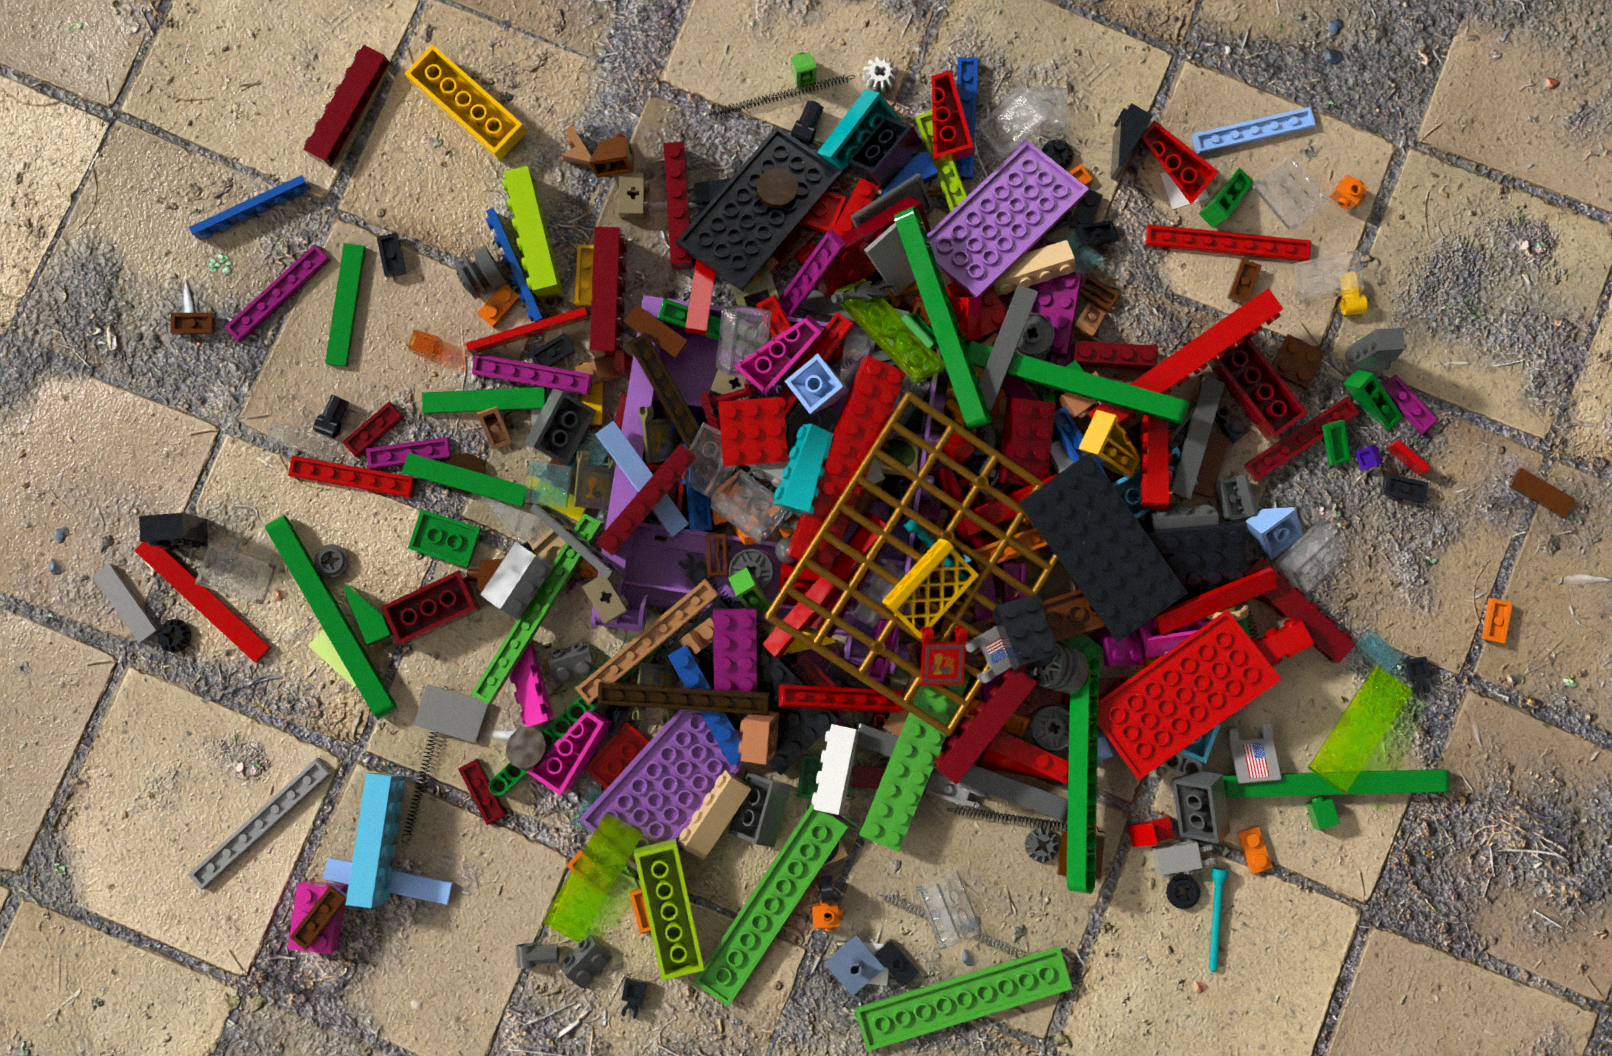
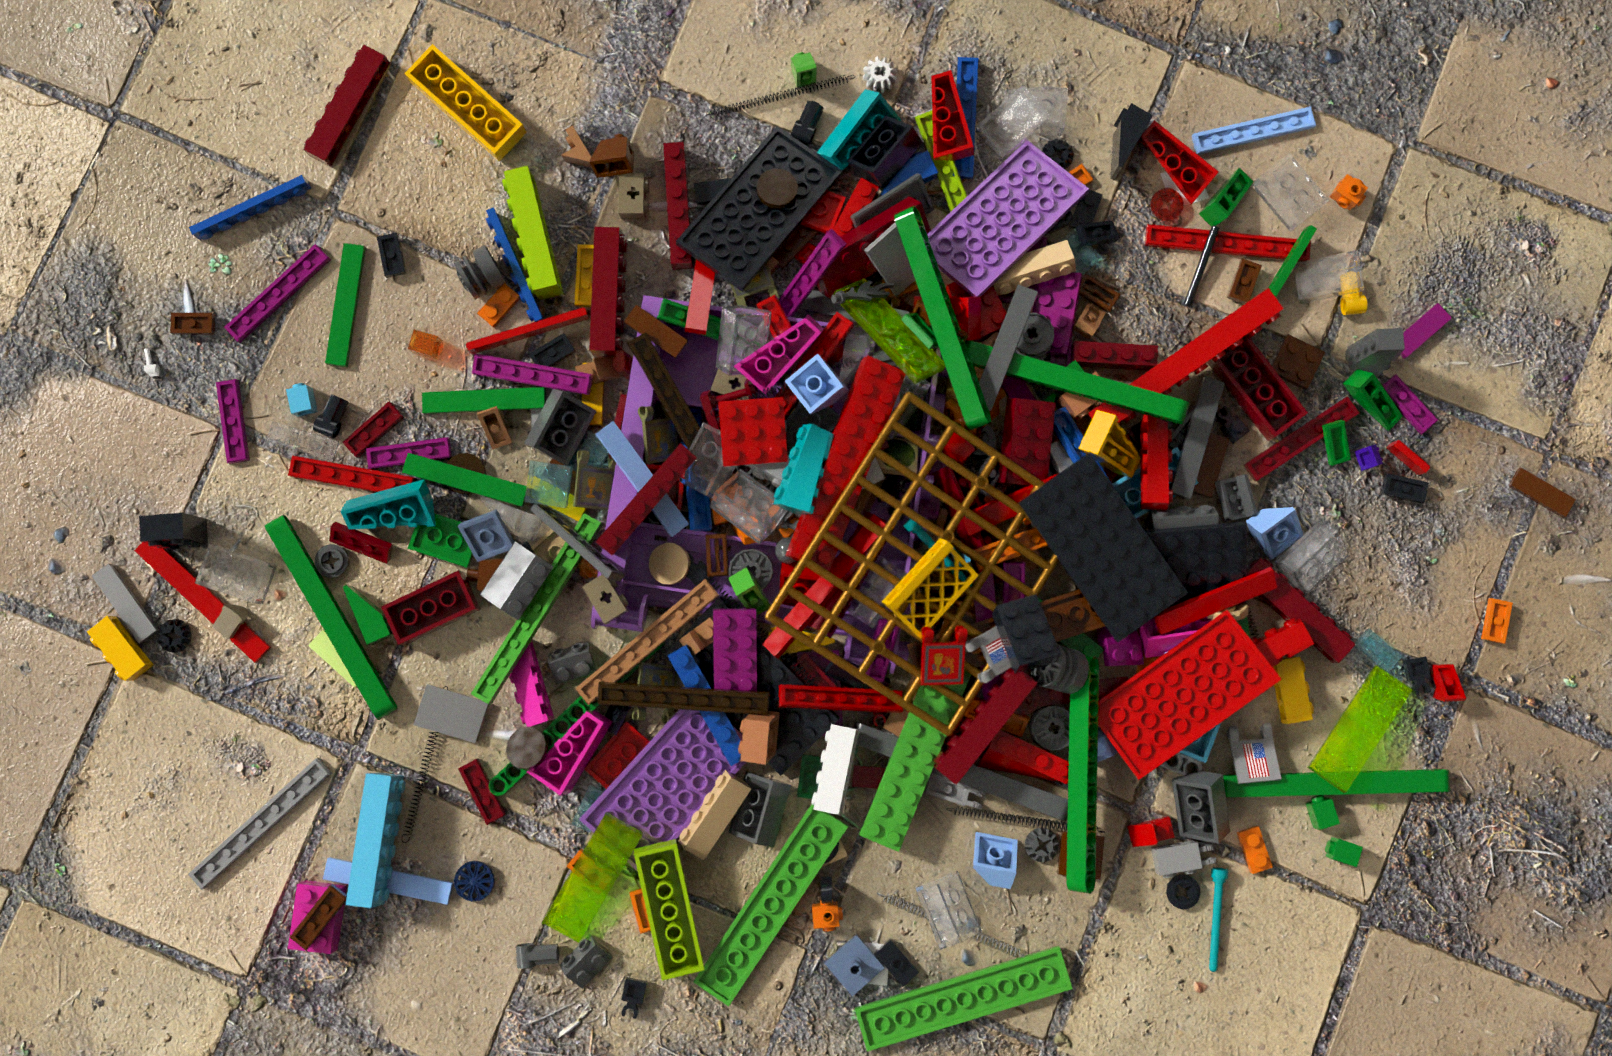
(119, 648): none -> yellow brick
(150, 368): none -> white hand
(230, 620): none -> dark tan tile
(232, 421): none -> magenta tile
(301, 400): none -> medium azure brick
(360, 542): none -> dark red plate
(397, 506): none -> teal wedge
(474, 881): none -> dark blue wheel
(486, 535): none -> sand blue tile
(669, 563): none -> tan tile
(995, 859): none -> light blue slope
(1166, 195): none -> clear red gear
(1201, 266): none -> black bar
(1291, 260): none -> green tile
(1293, 691): none -> yellow brick
(1343, 851): none -> green brick
(1424, 328): none -> magenta tile
(1447, 683): none -> red slope

